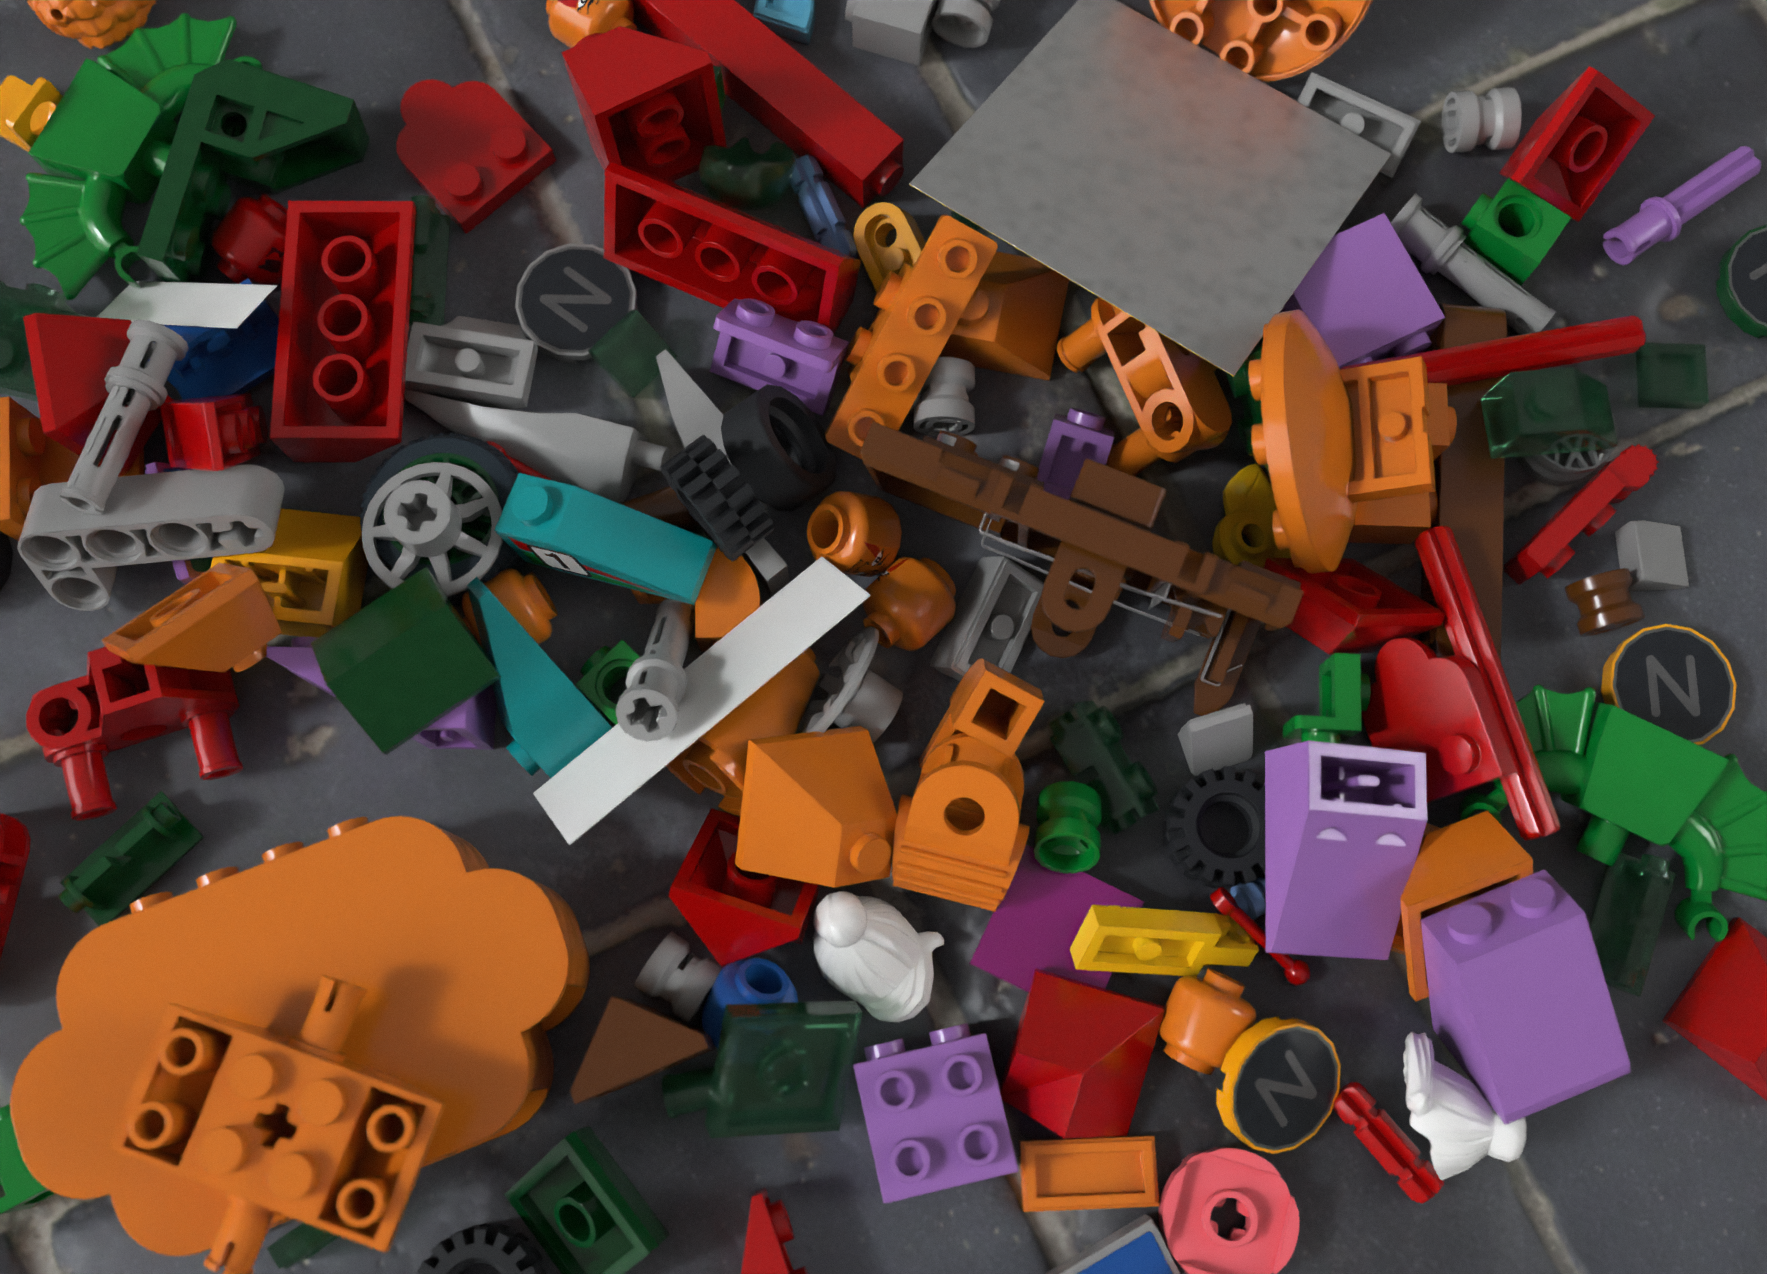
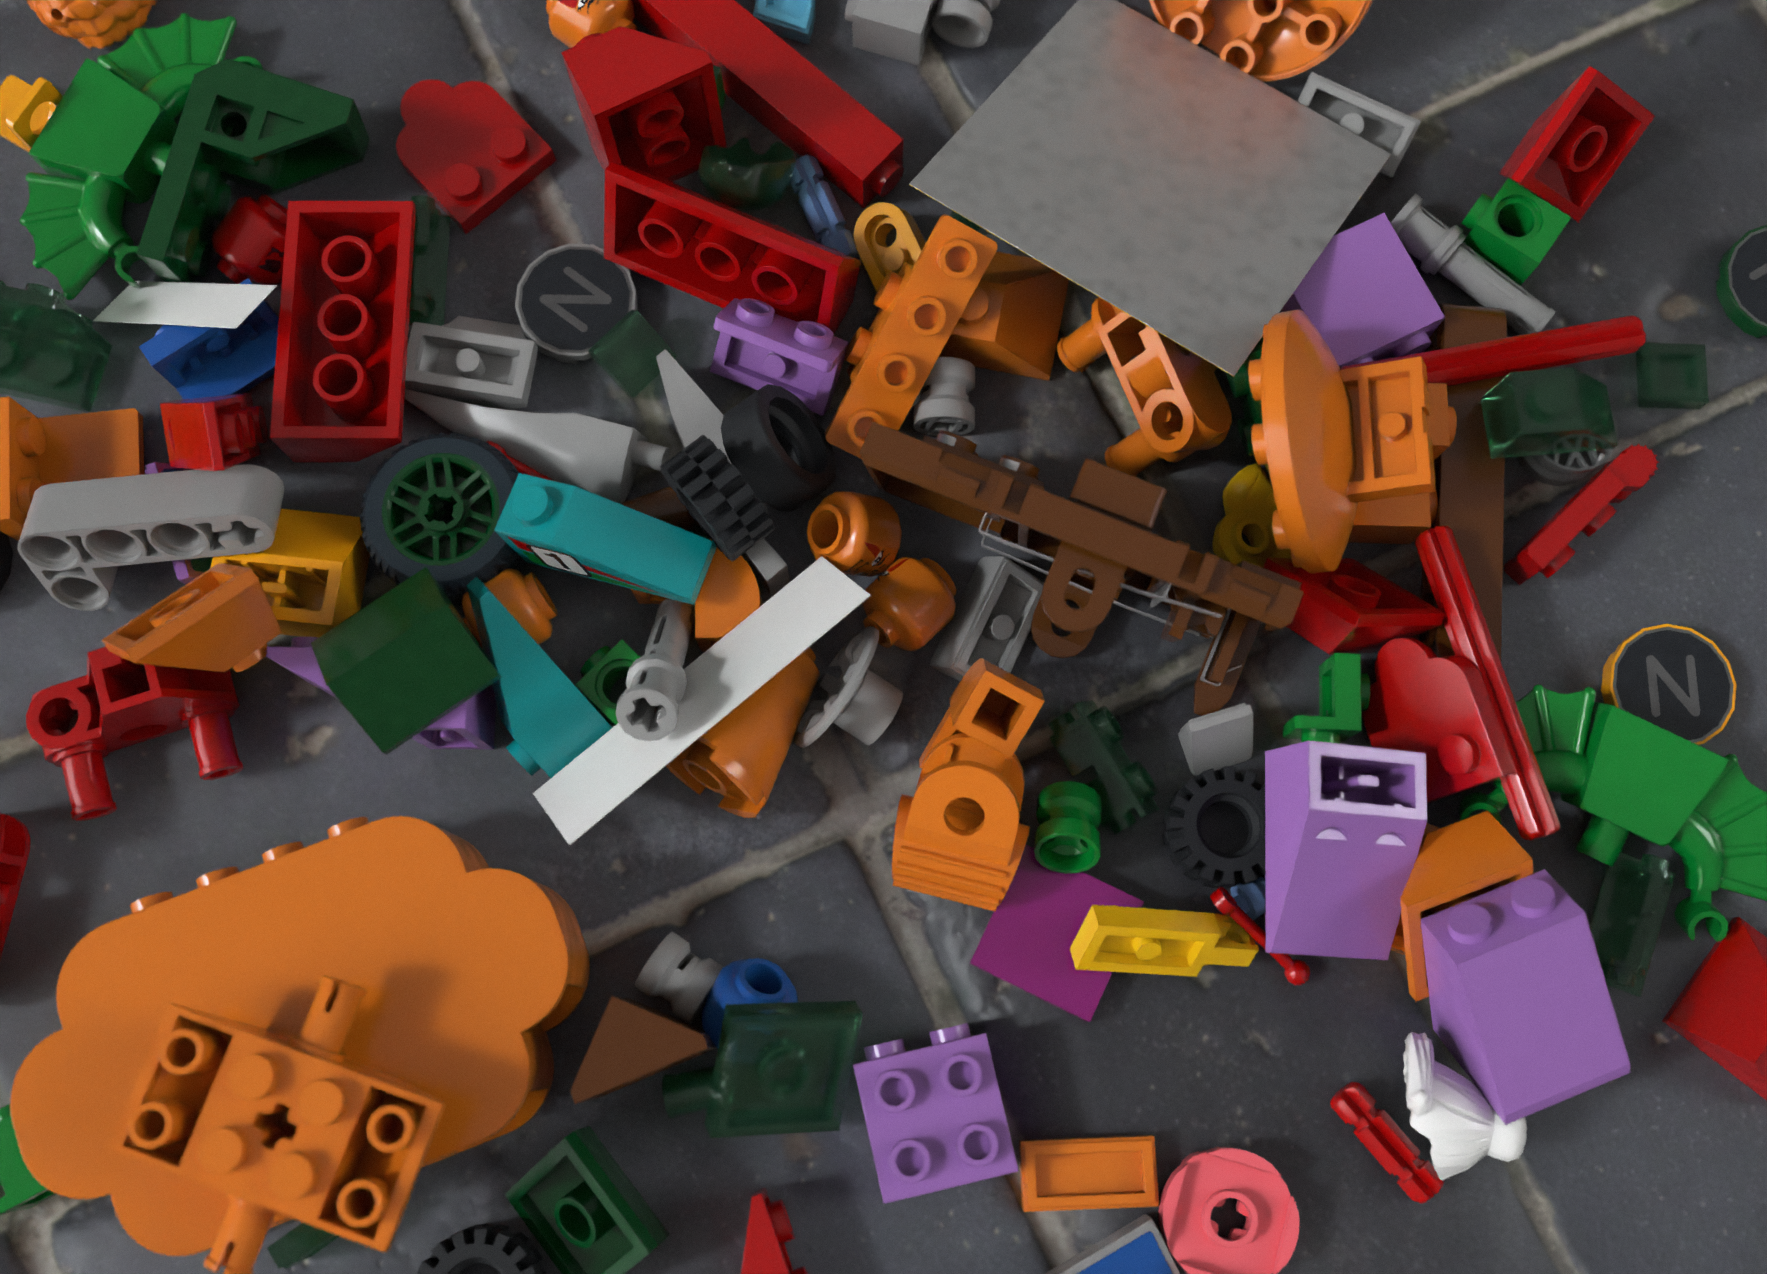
(69, 375): red slope -> none
(130, 861): dark green hinge -> none
(131, 386): light grey pin -> none
(430, 524): light grey wheel -> none
(737, 908): red slope -> none
(816, 809): orange slope -> none
(874, 955): white hair -> none
(1068, 445): medium lavender bracket -> none
(1080, 1056): red slope -> none
(1204, 1020): orange head -> none
(1279, 1084): tile -> none
(1479, 119): light grey wheel -> none
(1604, 602): reddish brown wheel -> none
(1652, 555): light grey slope -> none
(1663, 217): medium lavender axle -> none

